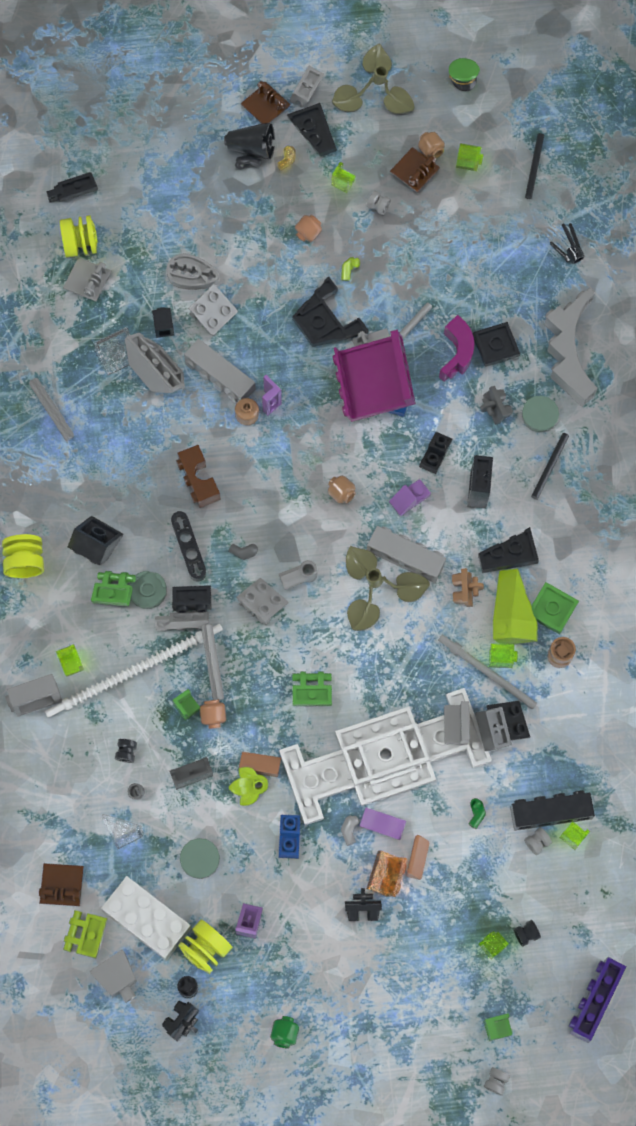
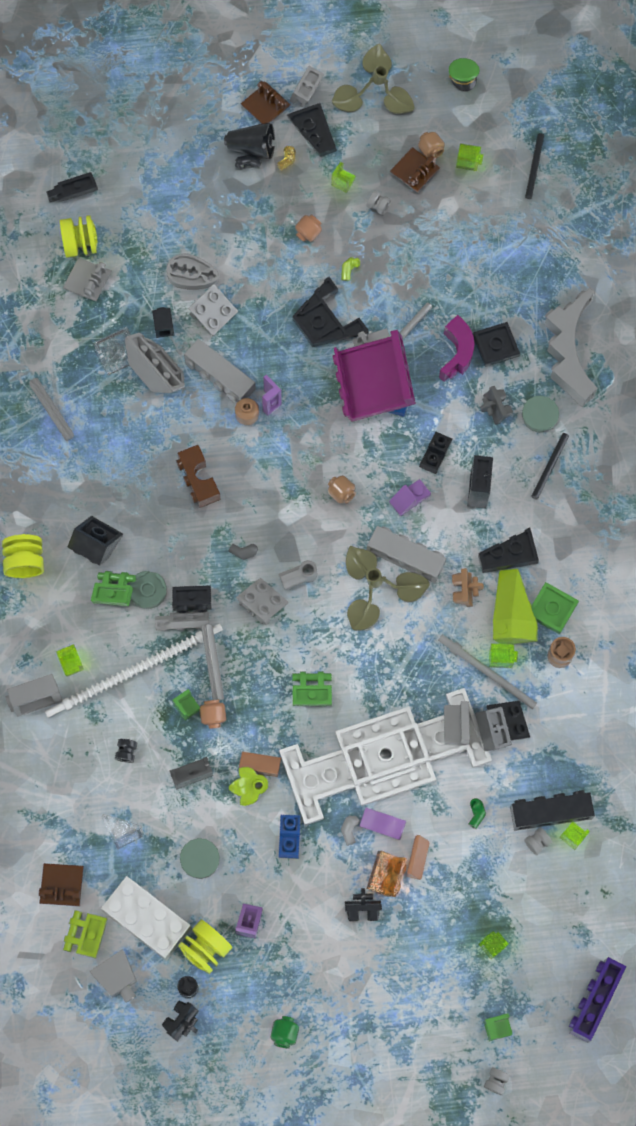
(132, 792): dark grey hinge -> none
(188, 546): black beam -> none
(526, 933): black wheel -> none
(575, 252): black plant -> none

